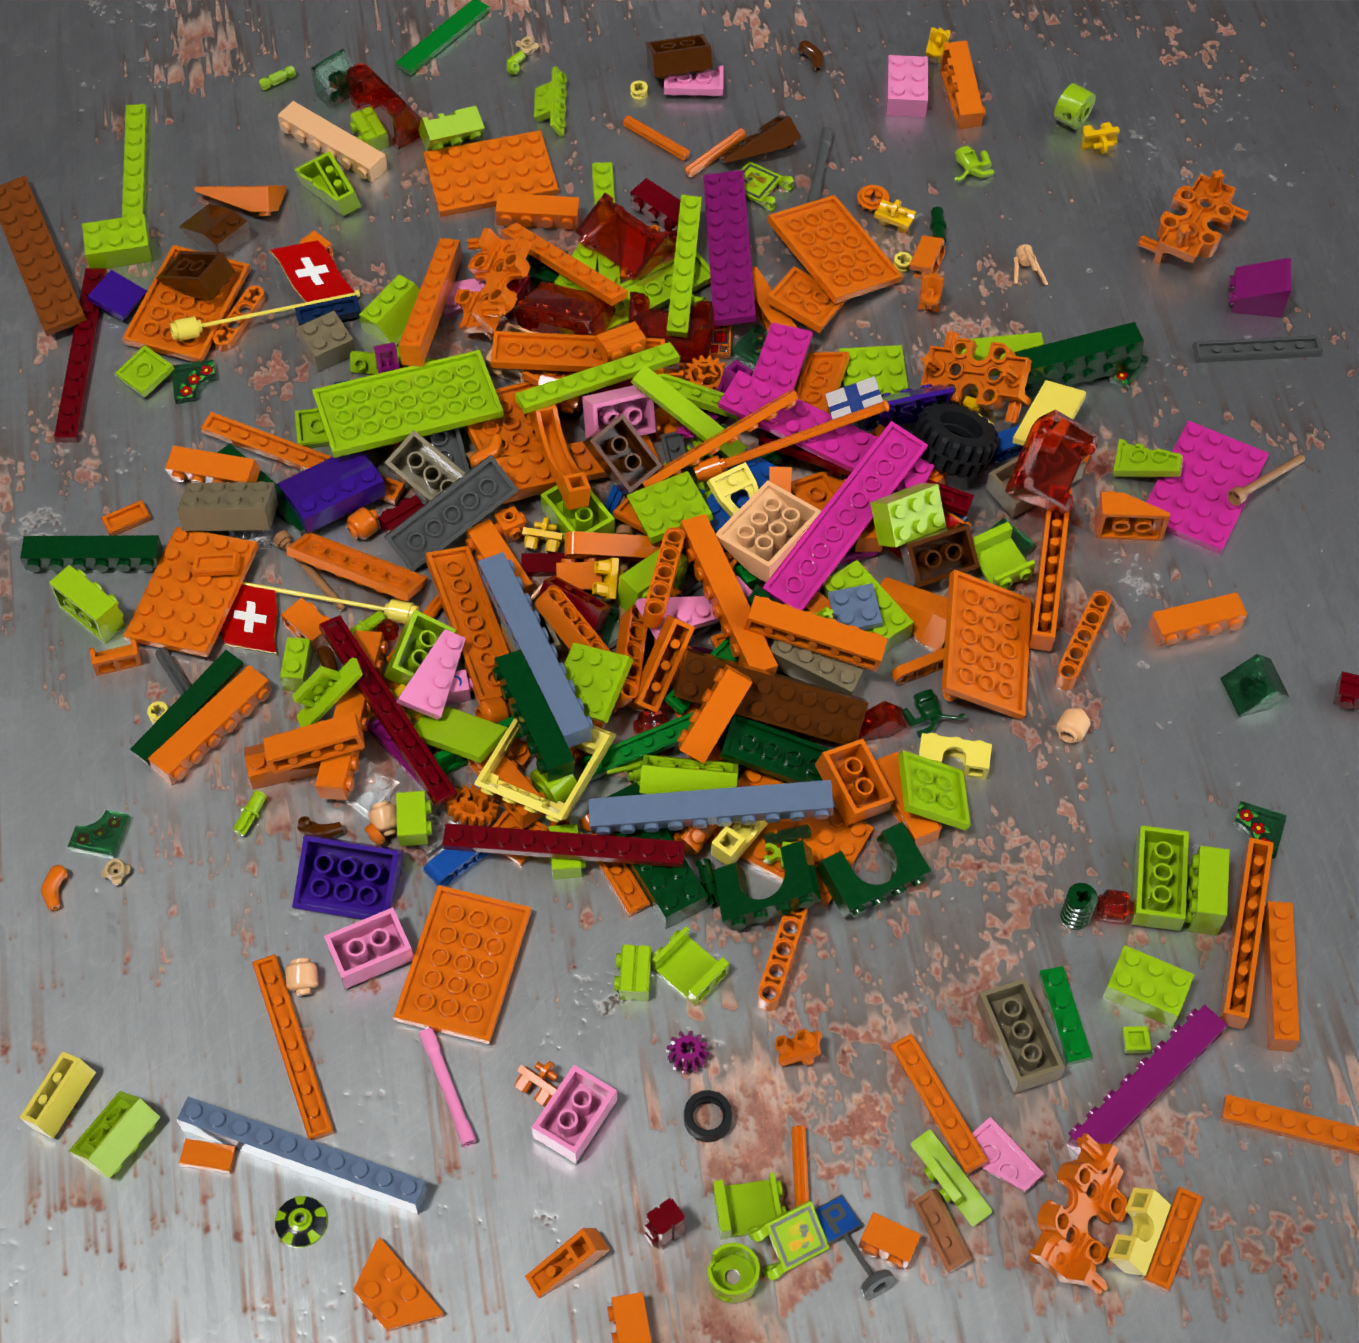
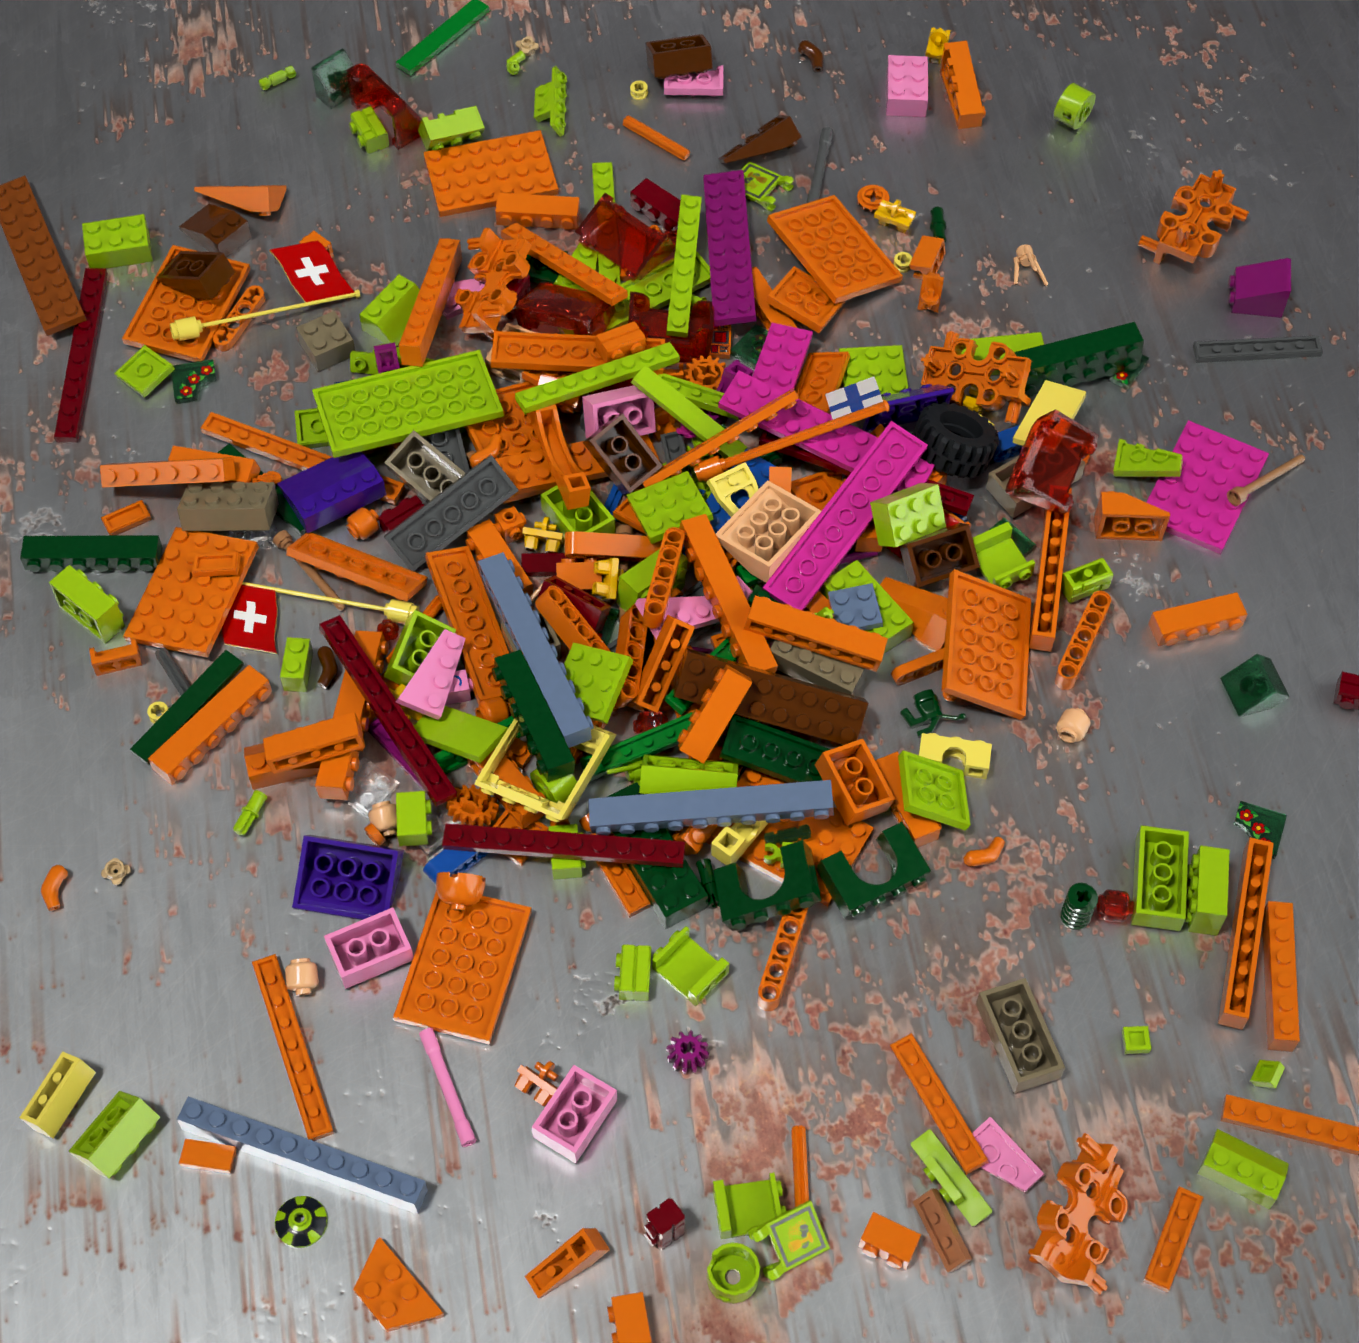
(101, 837): clear green tile -> none
(117, 295): dark purple tile -> none
(134, 160): lime plate -> none
(167, 472): none -> orange brick
(270, 476): none -> orange piece
(304, 621): orange brick -> none
(308, 827): reddish brown arm -> none
(324, 690): lime bracket -> none
(325, 137): light nougat brick -> none
(328, 182): lime wedge -> none
(344, 307): dark blue plate -> none
(369, 623): lime axle -> none
(460, 889): none -> orange cylinder
(713, 1097): black tyre -> none
(715, 152): orange axle -> none
(800, 1048): orange hips -> none
(838, 1222): dark grey piece -> none
(882, 722): clear red slope -> none
(968, 160): lime piece -> none
(985, 856): none -> orange arm
(1065, 1015): green plate -> none
(1086, 580): none -> lime brick
(1101, 138): yellow hips -> none
(1148, 986): lime brick -> none
(1148, 1213): light yellow arch -> none
(1150, 1079): magenta brick -> none
(1244, 1169): none -> lime slope
(1267, 1074): none -> lime plate

